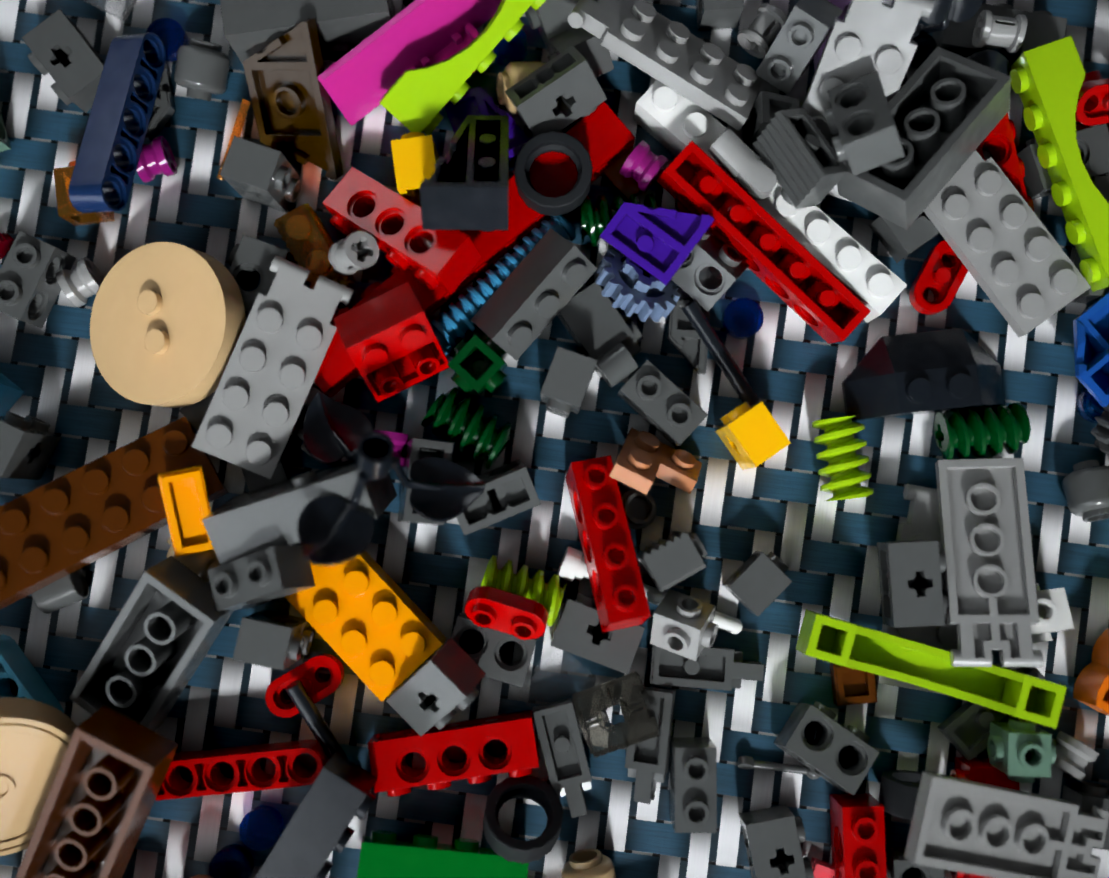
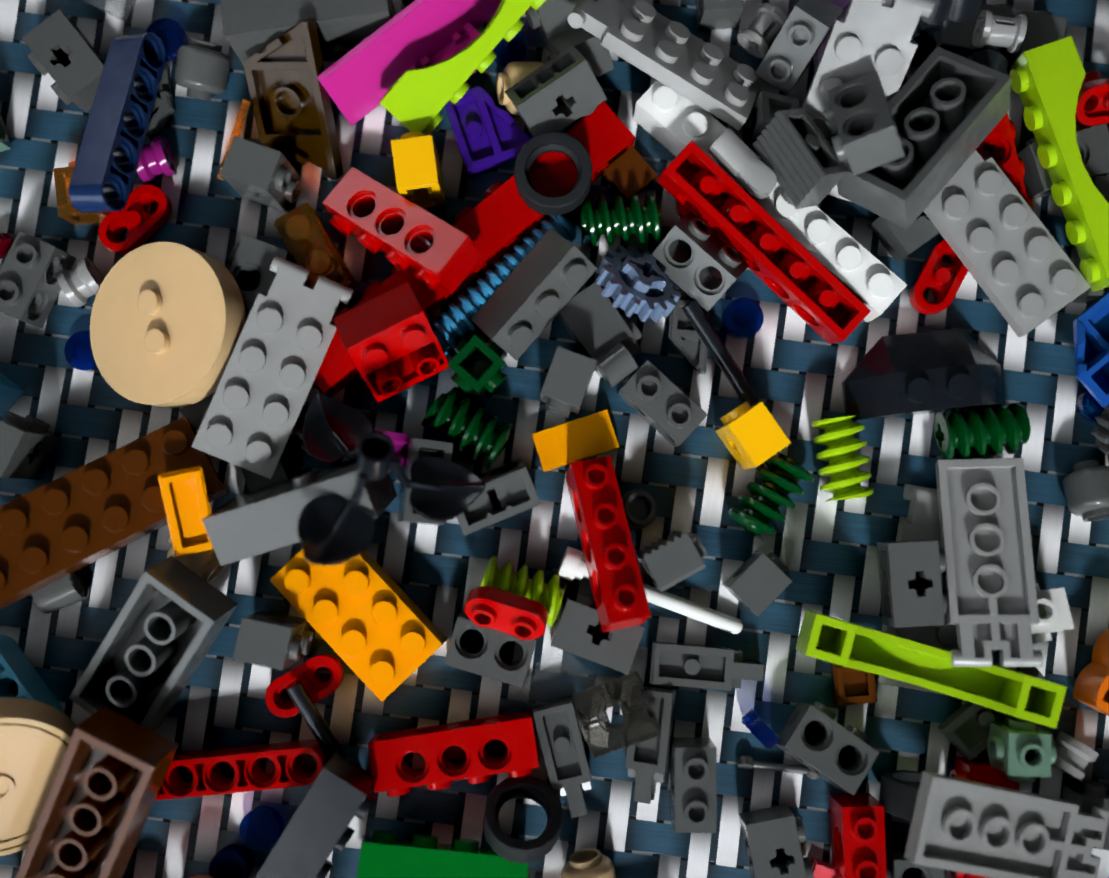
(79, 352): none -> clear blue tile
(135, 219): none -> red plate
(260, 578): dark grey brick -> none
(353, 253): light grey bush -> none
(437, 688): dark grey brick -> none
(471, 180): black wedge -> none
(575, 440): none -> light orange tile
(643, 166): magenta wheel -> none
(646, 457): nougat plate -> none
(656, 237): dark purple wing -> none
(683, 625): light grey brick -> none
(760, 729): none -> clear blue tile
(770, 495): none -> dark green piece

